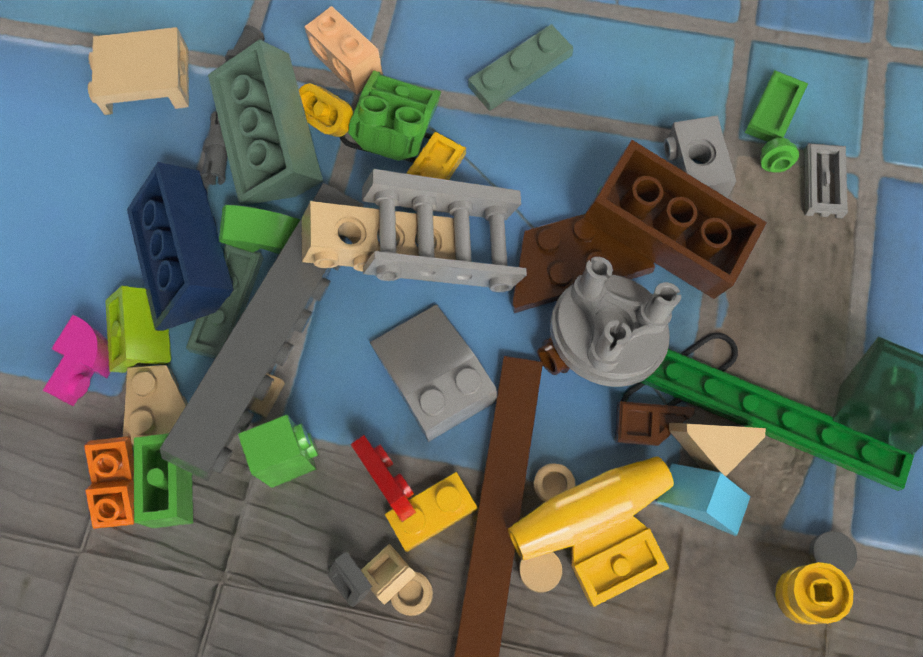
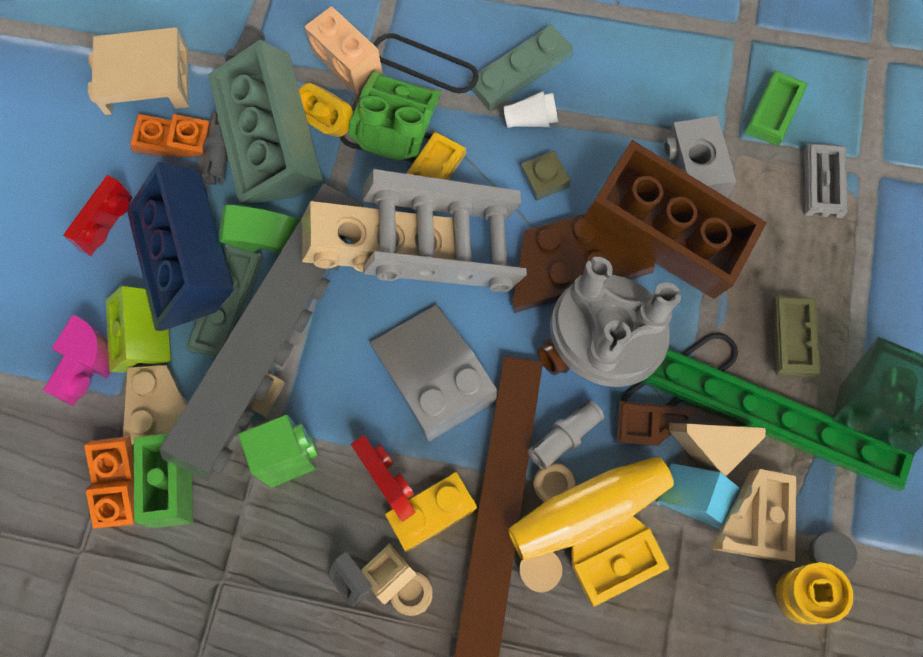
(98, 216): none -> red plate
(172, 138): none -> orange slope
(434, 52): none -> black piece
(532, 112): none -> white cone
(545, 175): none -> olive plate
(566, 434): none -> light grey pin
(762, 518): none -> tan wing
(778, 155): bright green plate -> none
(796, 336): none -> olive plate

